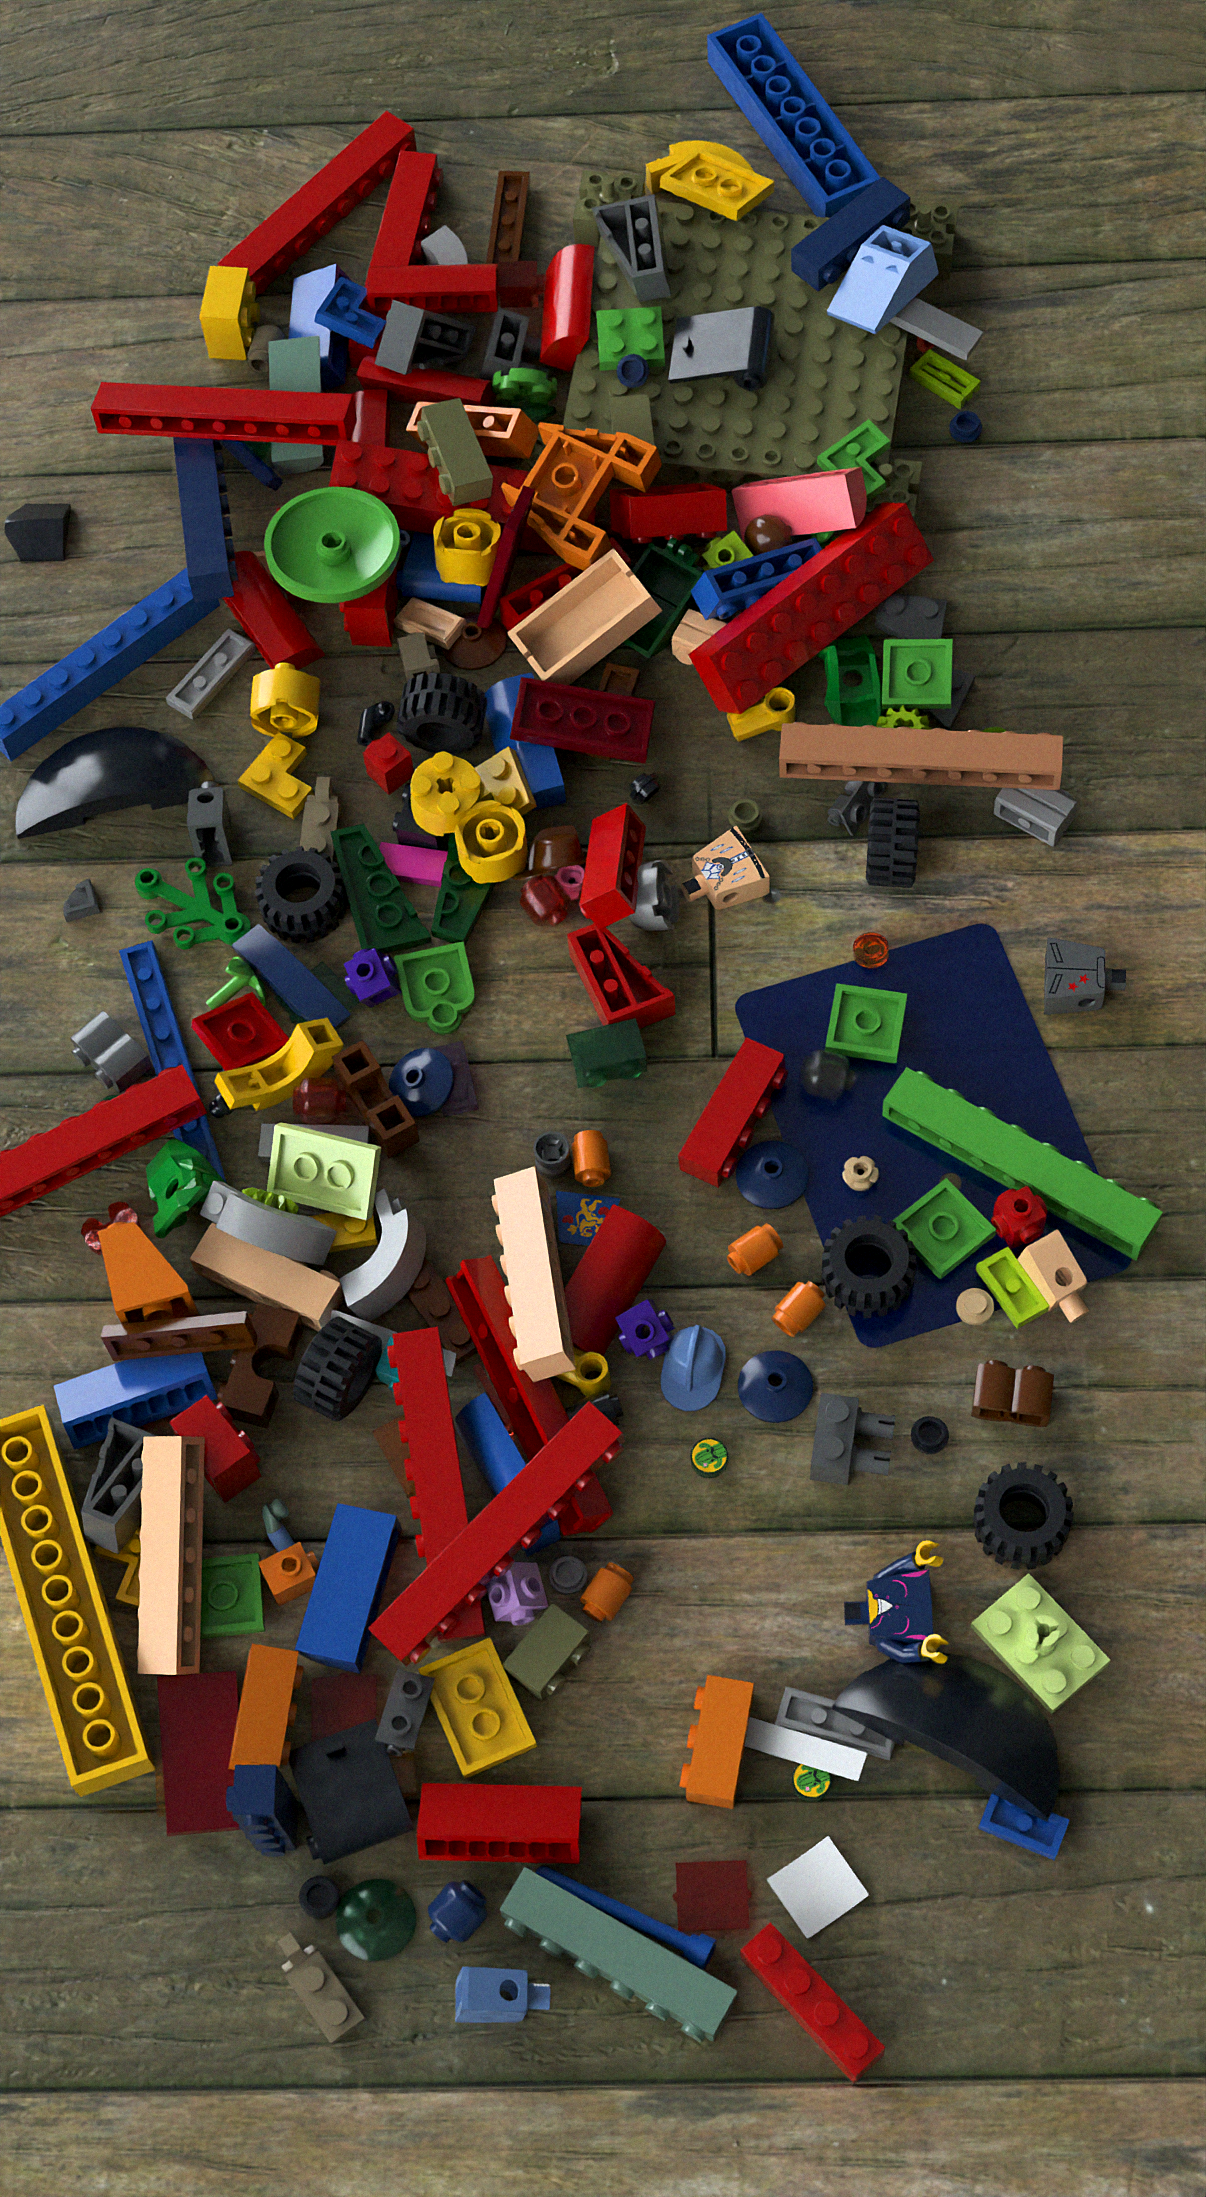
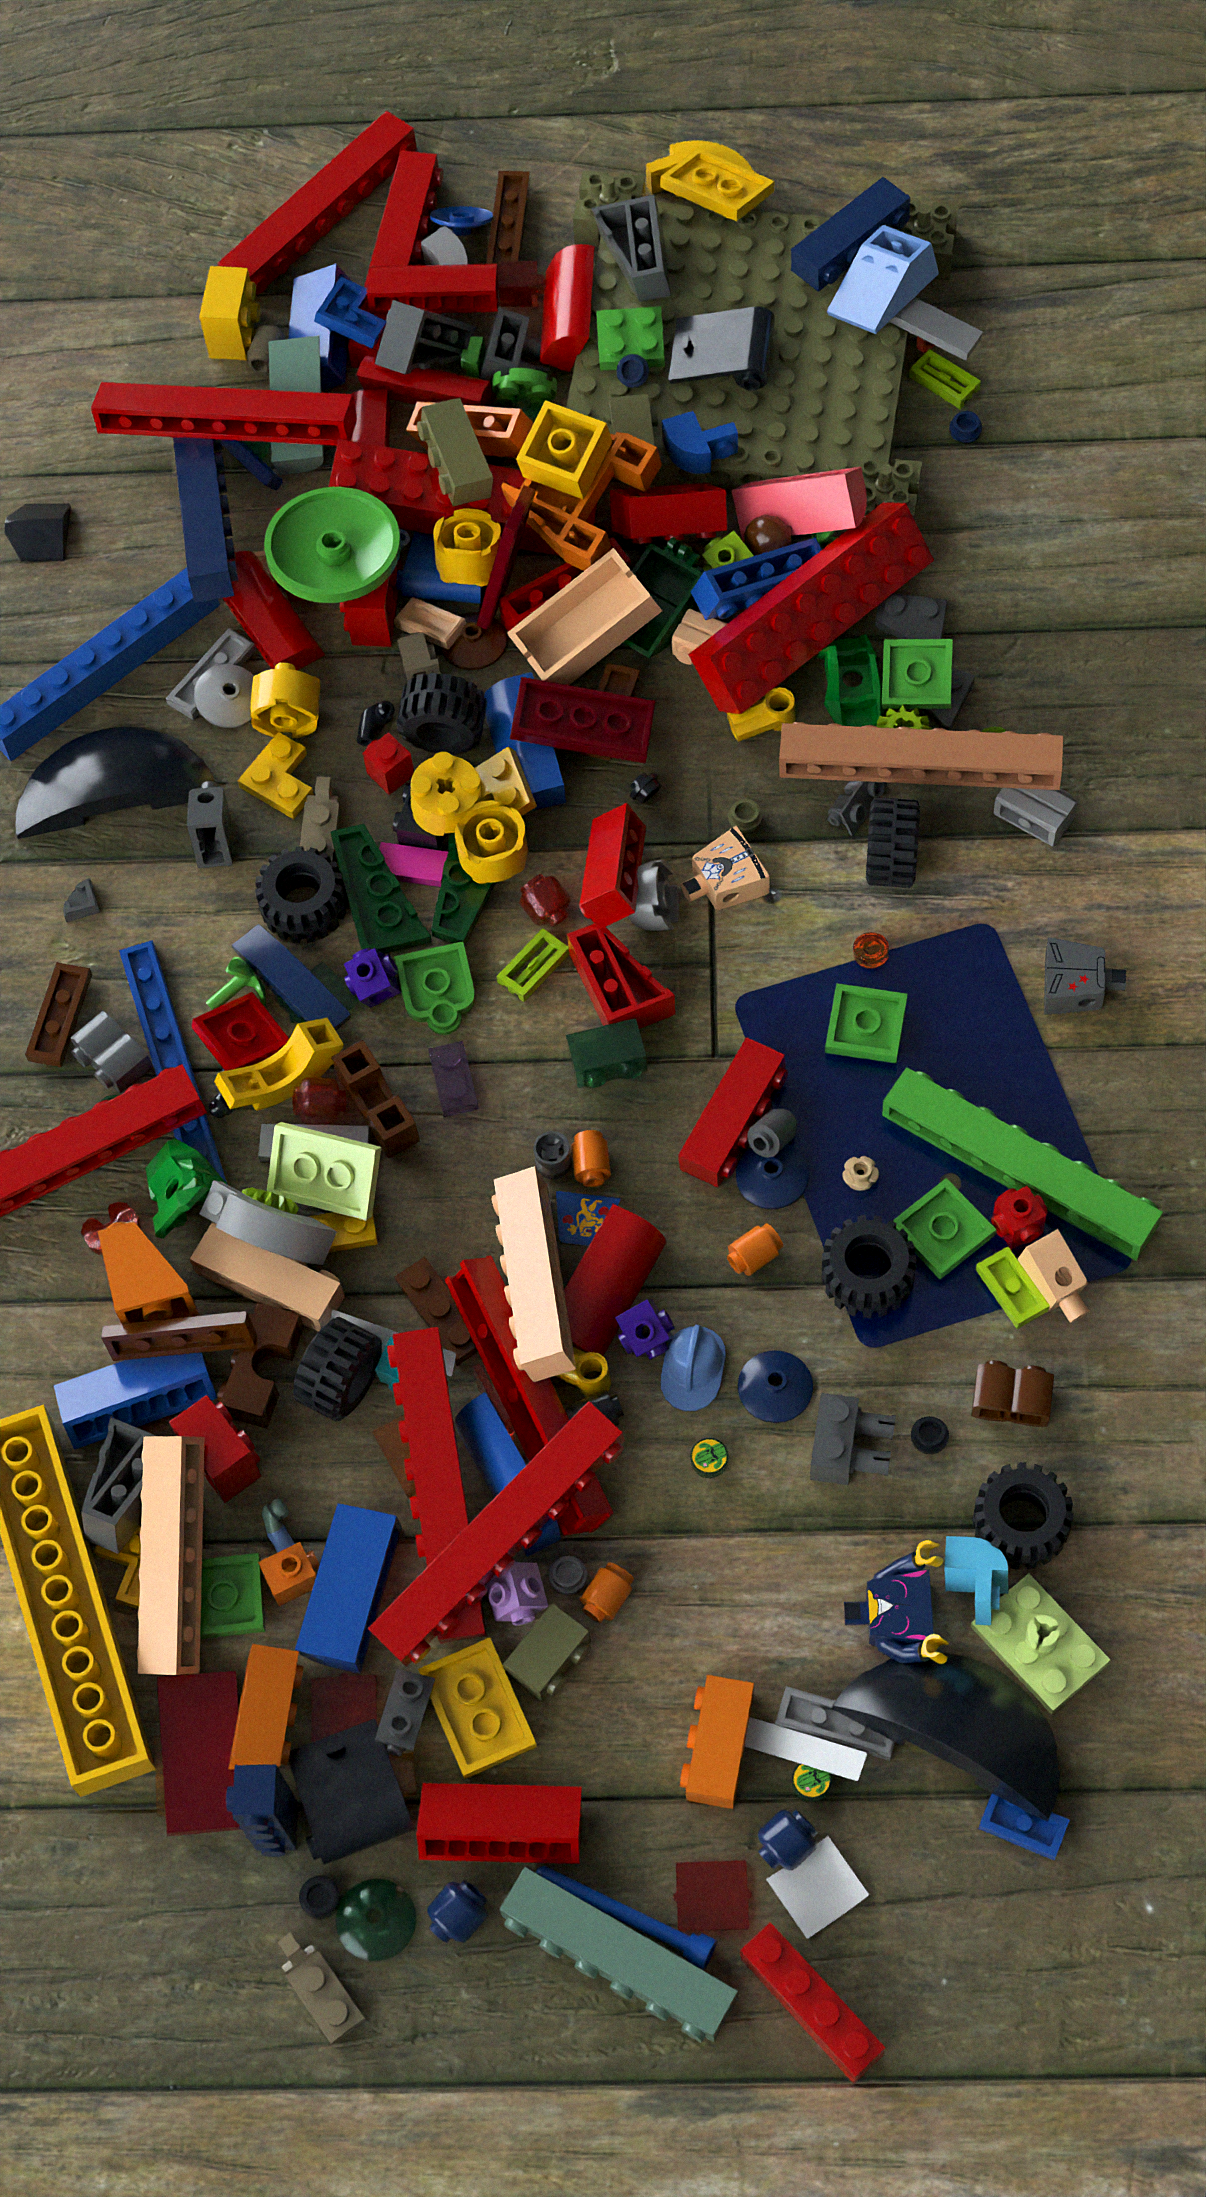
(58, 1014): none -> reddish brown plate
(195, 908): green plant -> none
(218, 707): none -> light grey dish
(393, 1266): light grey arch -> none
(432, 1086): dark blue dish -> none
(461, 218): none -> blue dish
(473, 356): none -> bright green plate
(480, 1998): medium blue torso -> none
(542, 974): none -> lime tile
(552, 850): reddish brown piece -> none
(564, 449): none -> yellow brick
(571, 873): bright pink plate -> none
(693, 448): none -> blue brick
(772, 1132): none -> dark grey brick
(787, 1840): none -> dark blue head
(790, 115): blue brick -> none
(799, 1308): orange brick -> none
(826, 1074): clear smoke head -> none
(858, 450): bright green plate -> none
(975, 1306): tan plate -> none
(978, 1568): none -> medium azure brick

